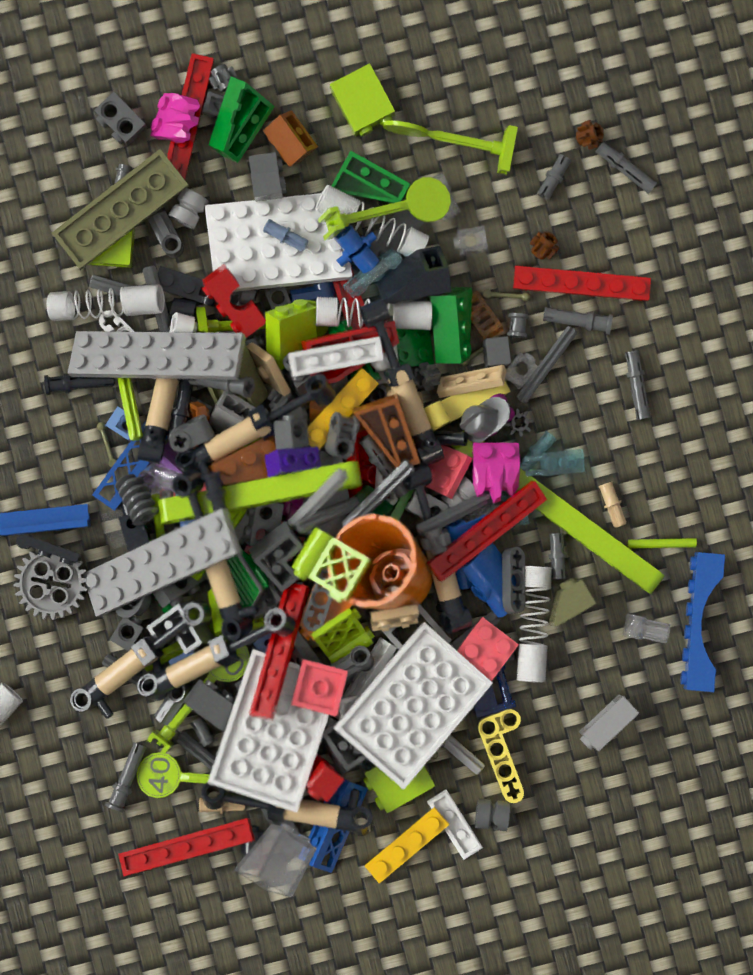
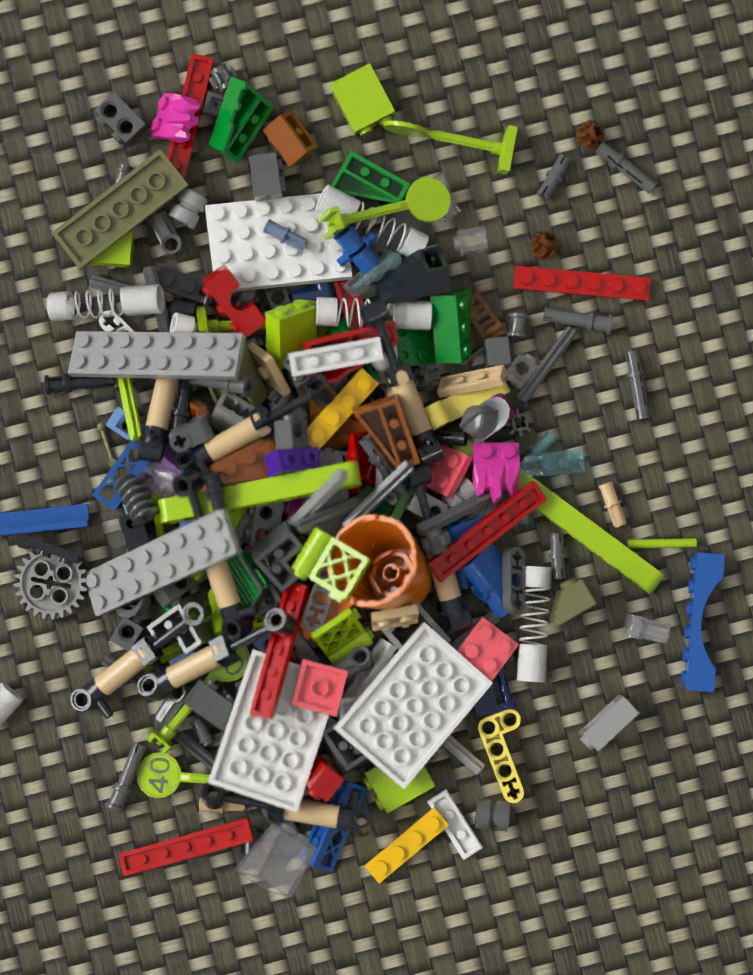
(343, 434): dark grey piece -> none
(487, 294): olive hinge -> none

